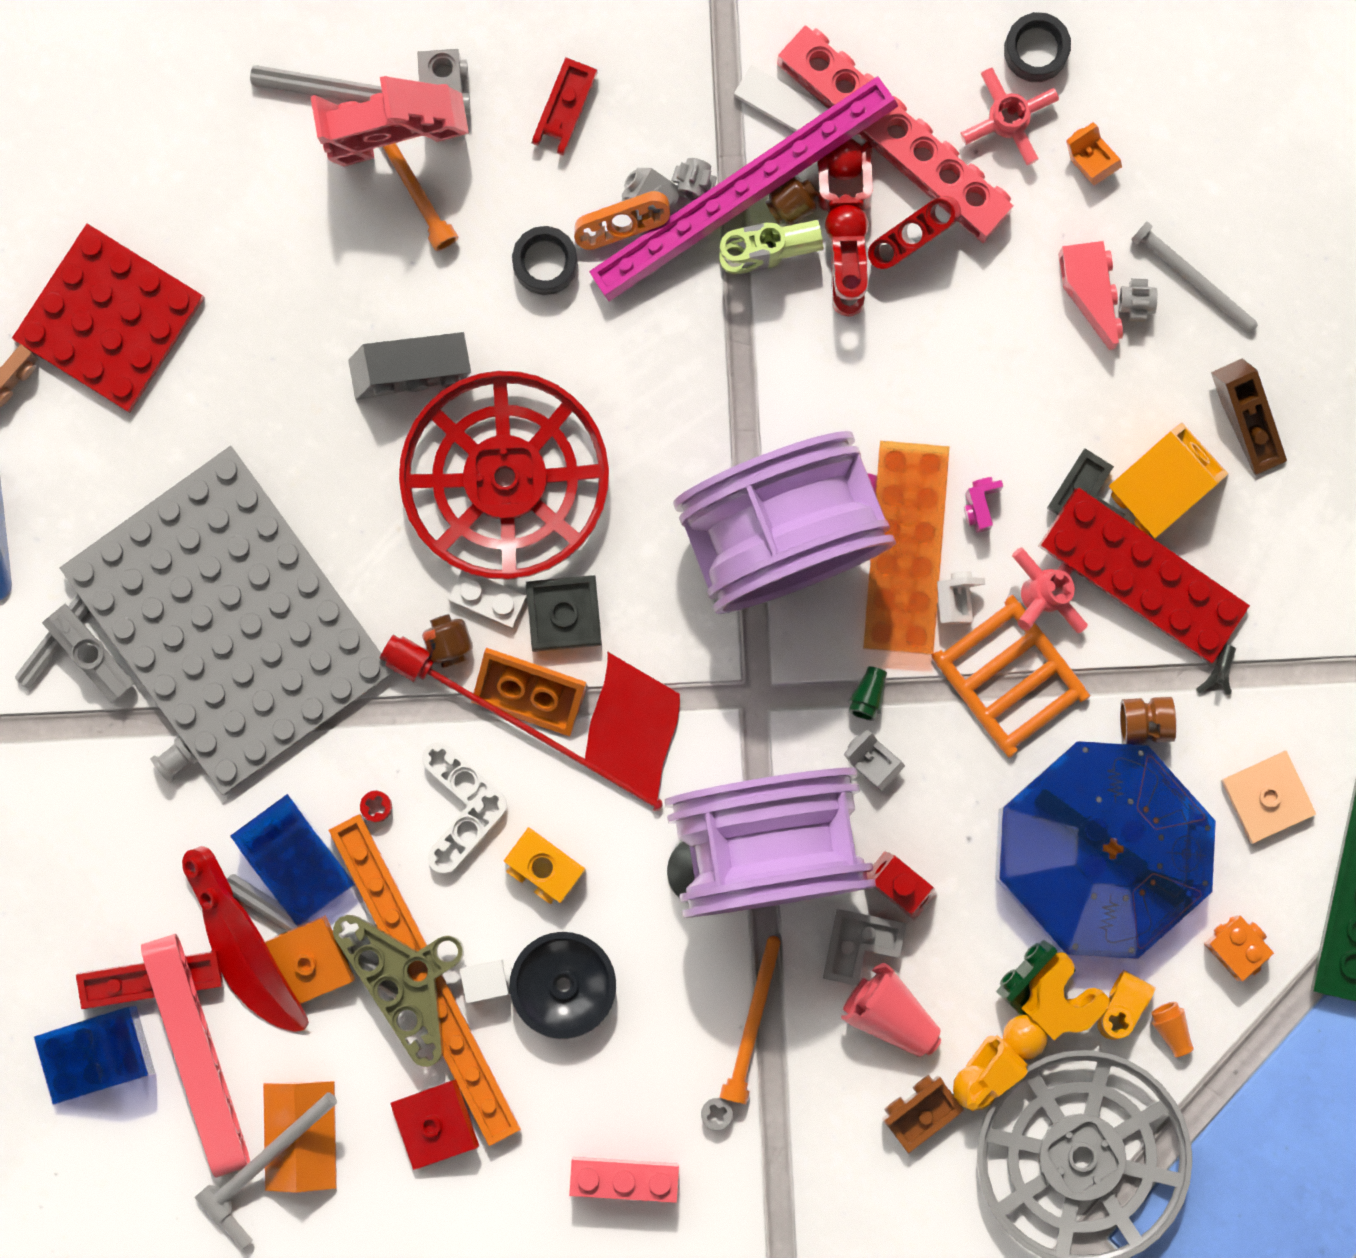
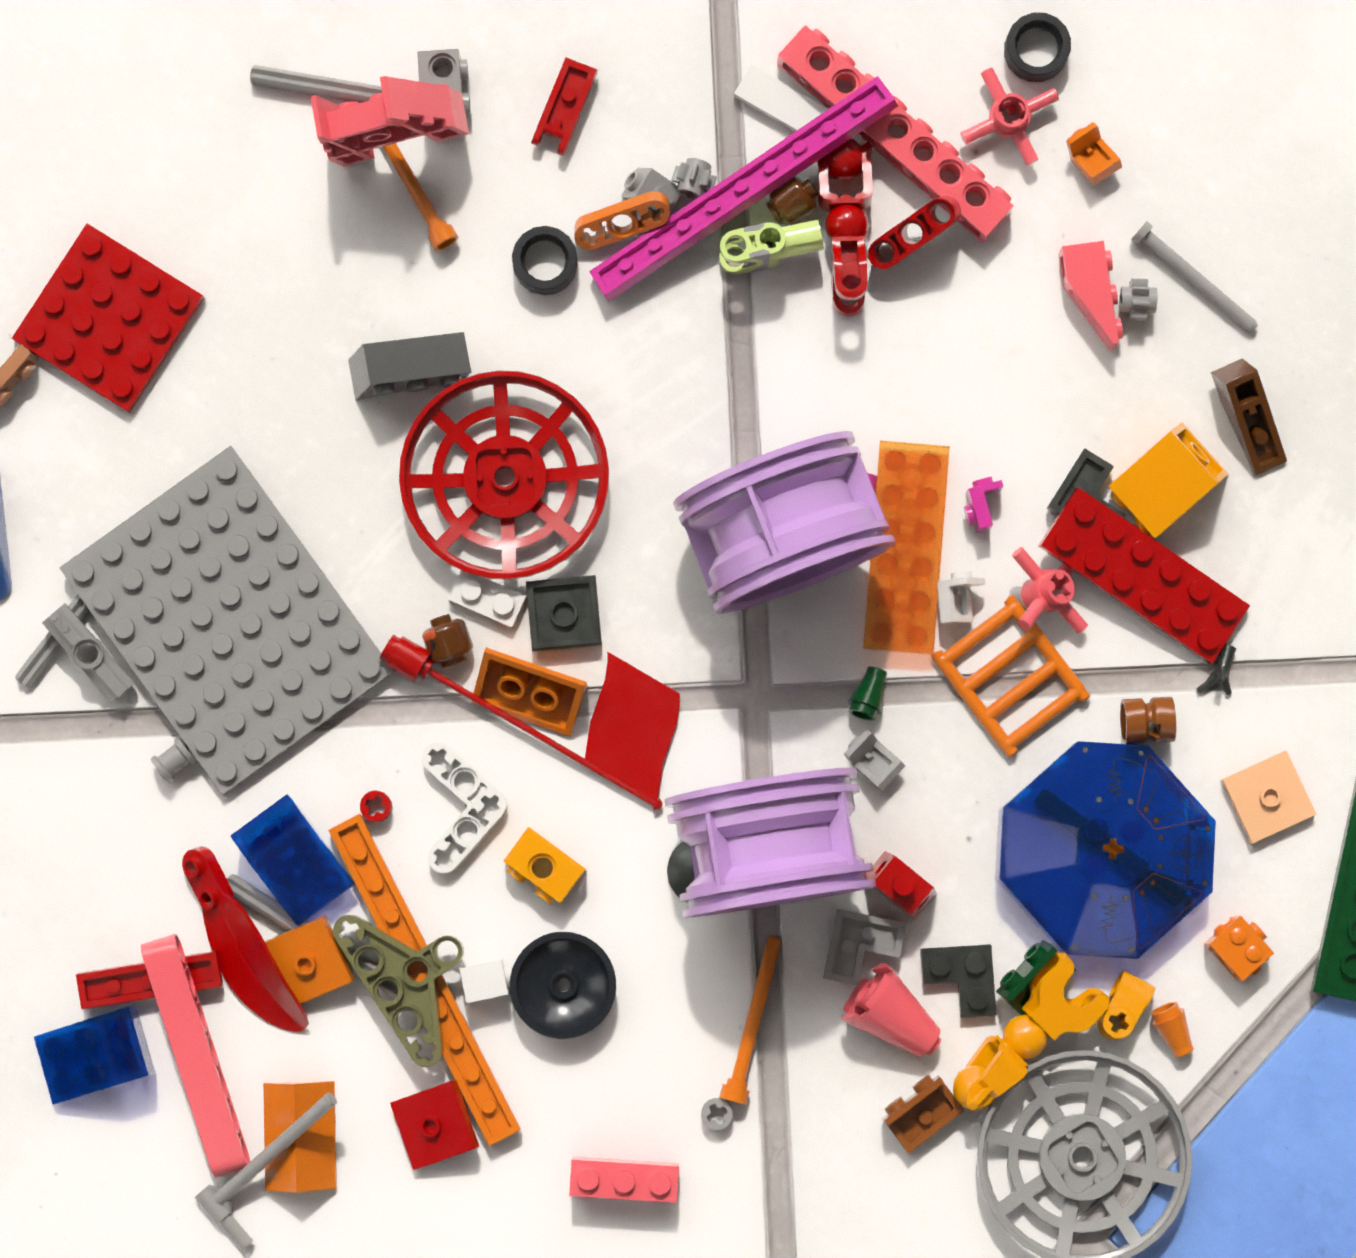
(970, 968): none -> pearl dark grey plate

